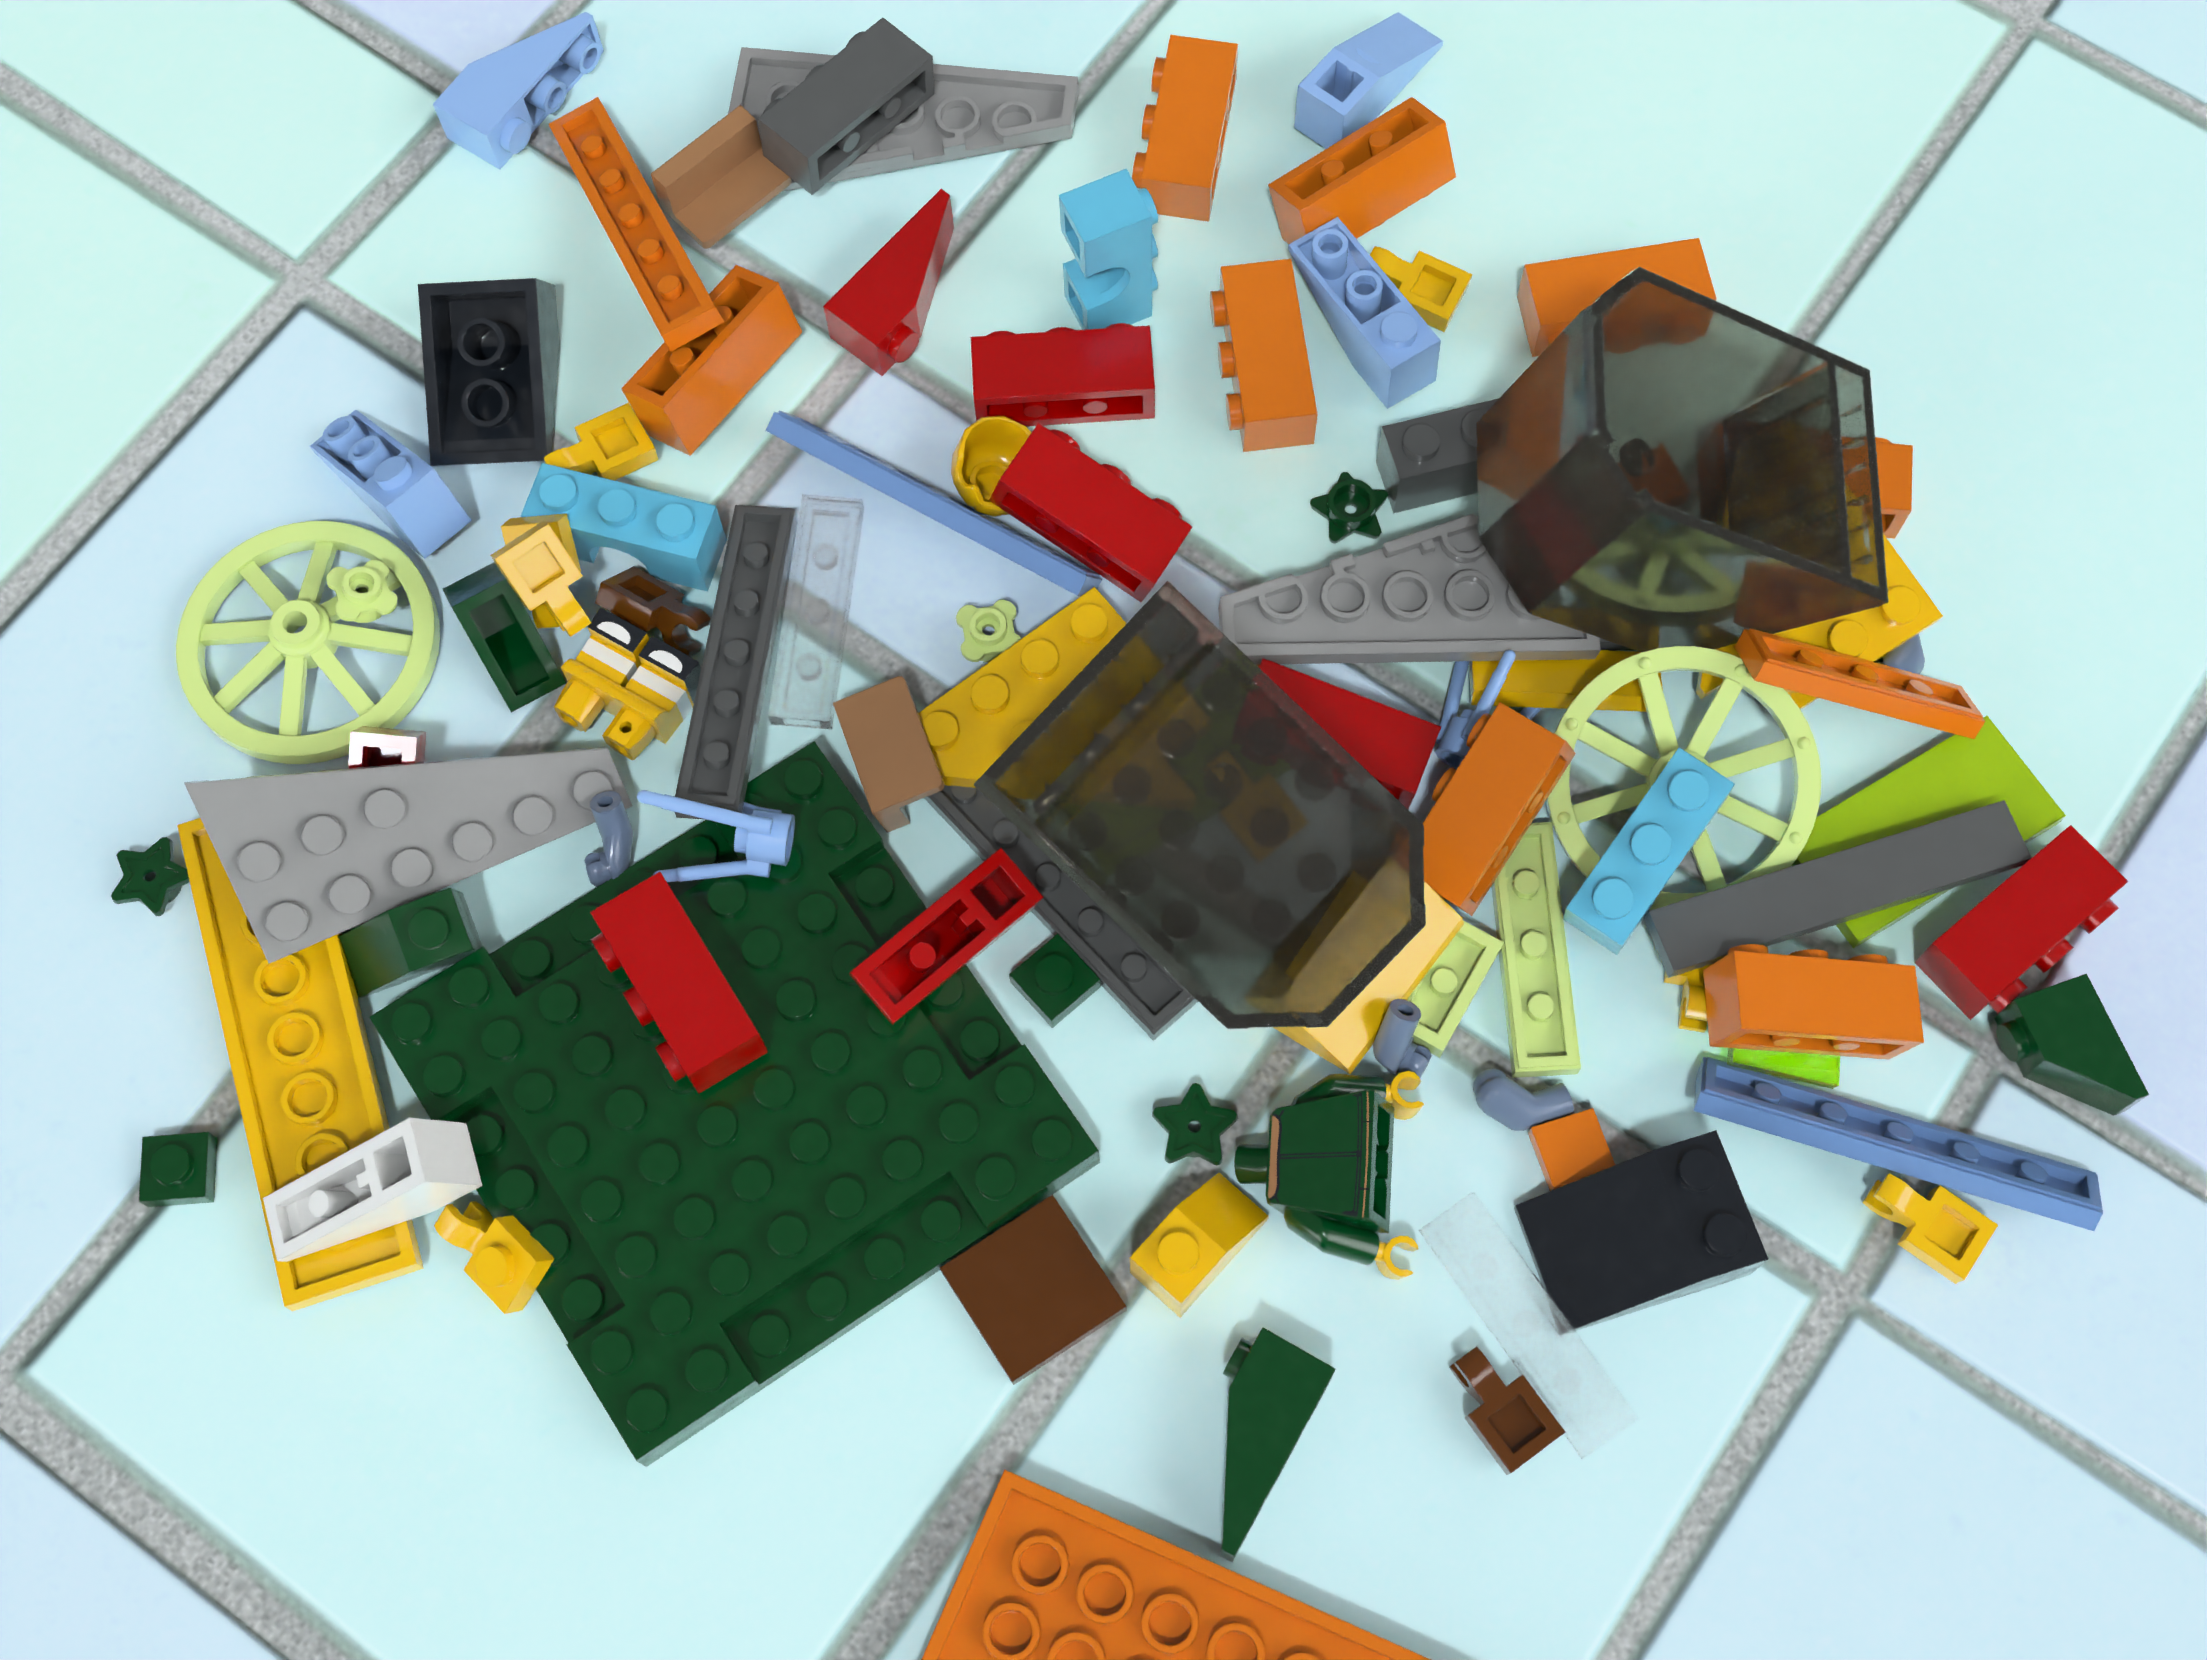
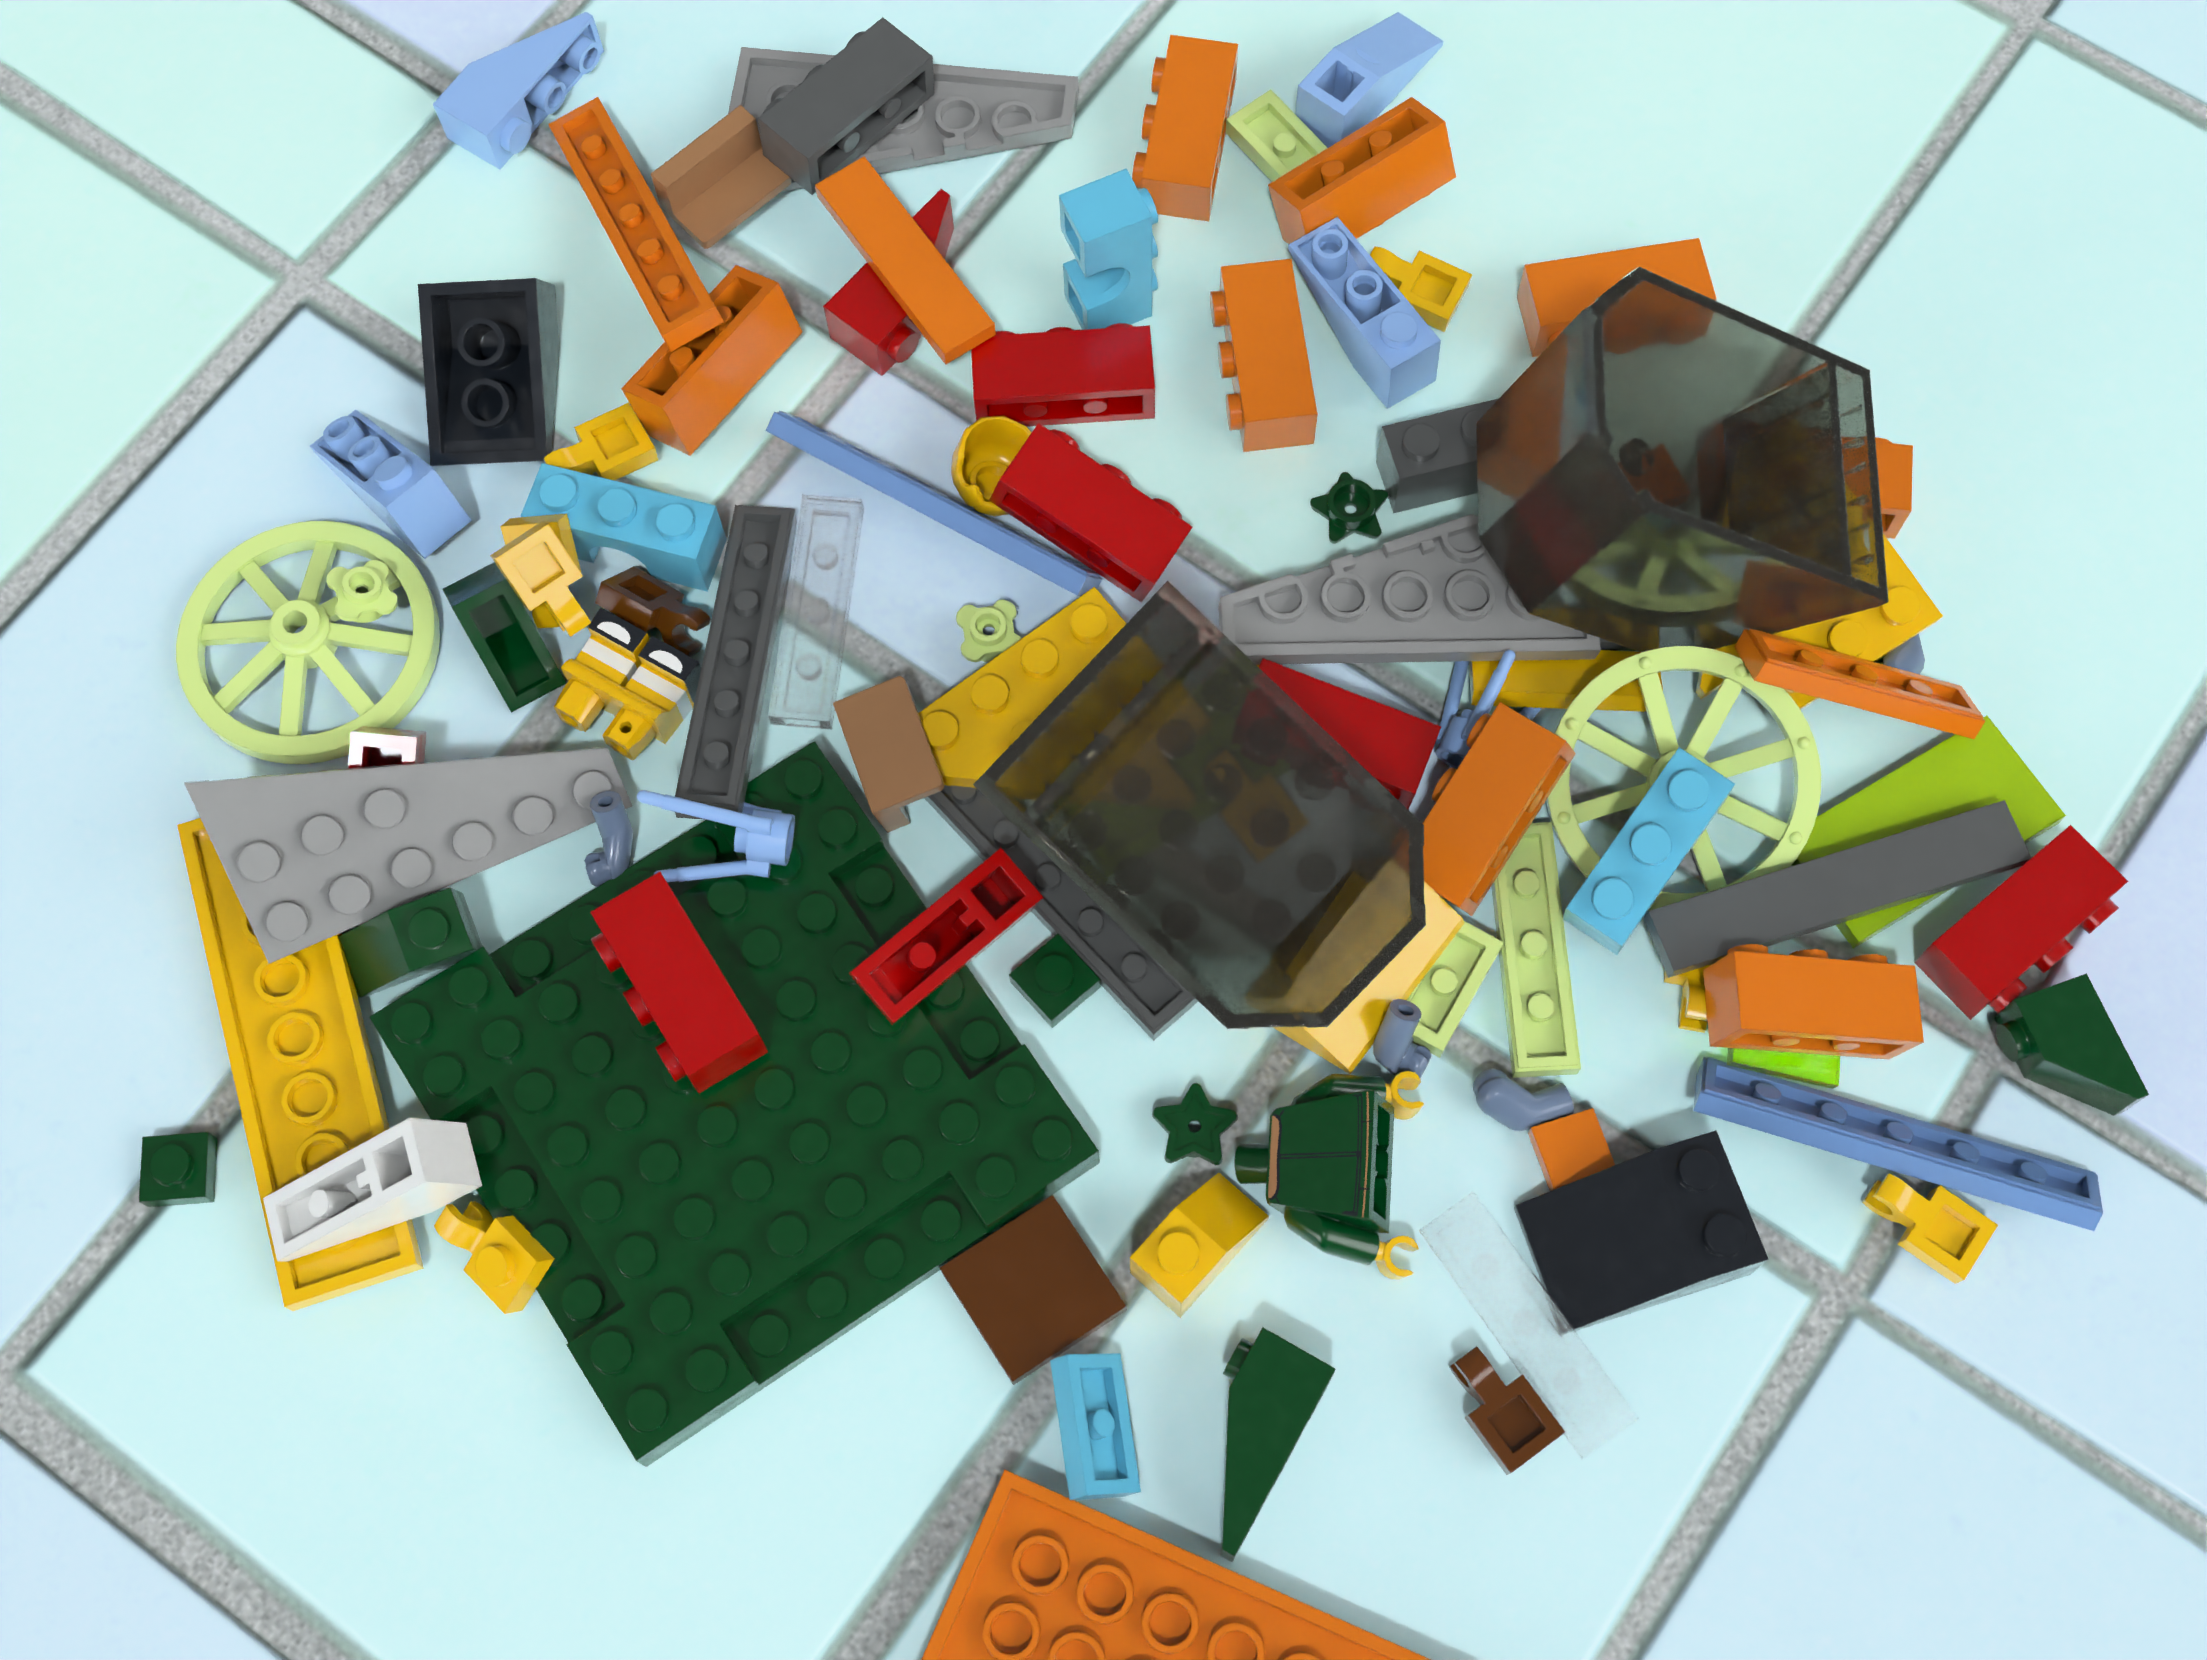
(154, 893): dark green plate -> none
(905, 260): none -> orange tile
(1095, 1426): none -> medium azure plate
(1272, 135): none -> yellowish green plate

